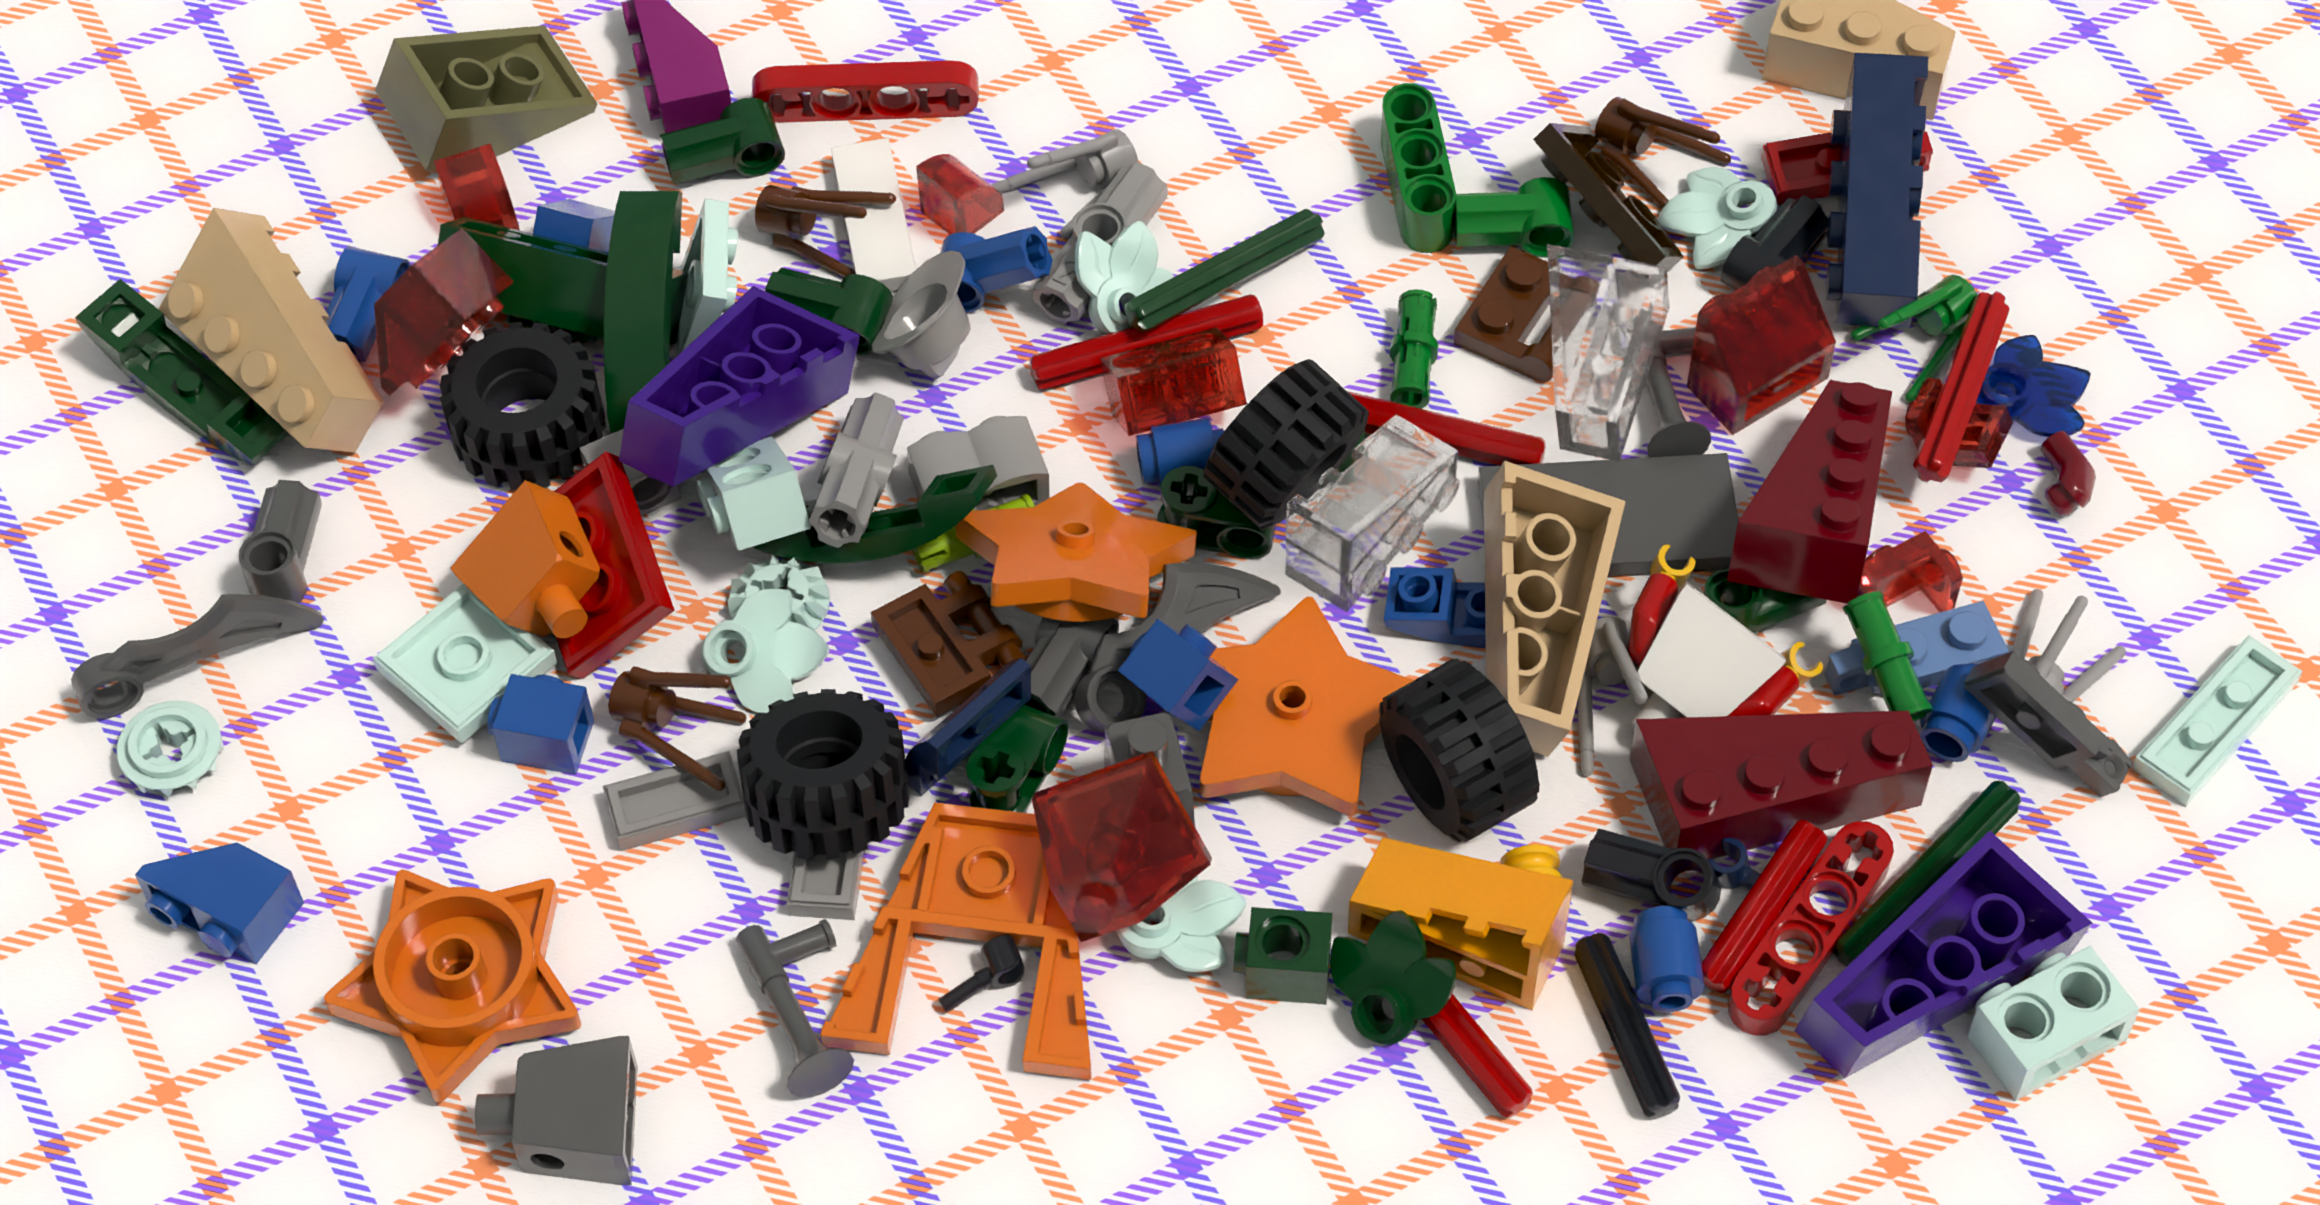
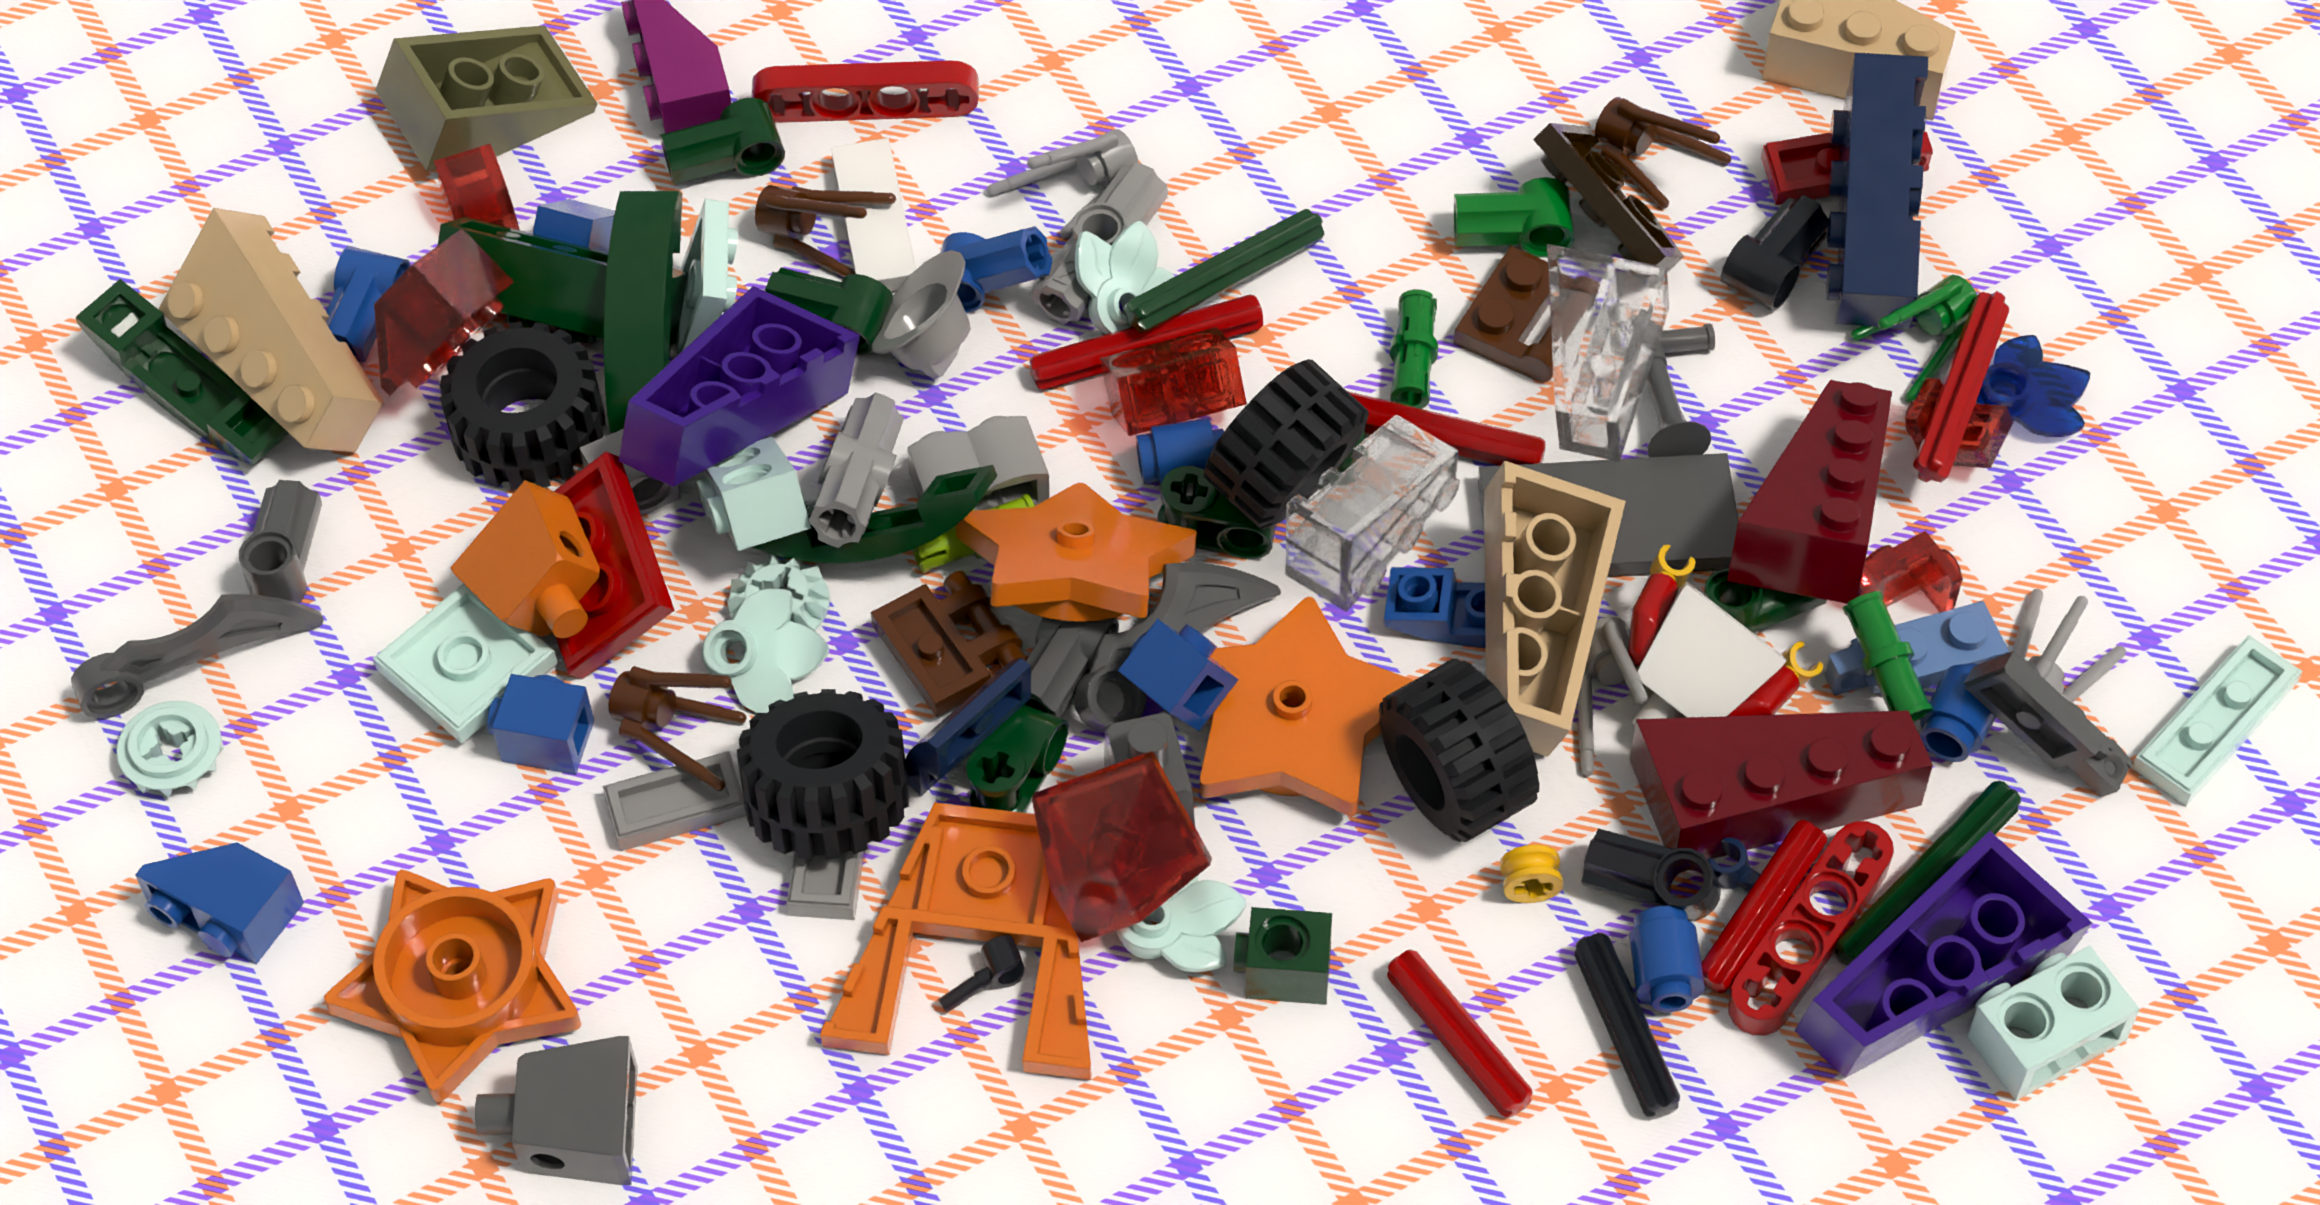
(816, 1065): dark grey piece -> none
(956, 195): clear red brick -> none
(1391, 968): dark green plate -> none
(1418, 168): green beam -> none
(1485, 916): light orange wedge -> none
(1714, 215): light aqua plate -> none
(1760, 346): clear red slope -> none
(2074, 474): dark red arm -> none

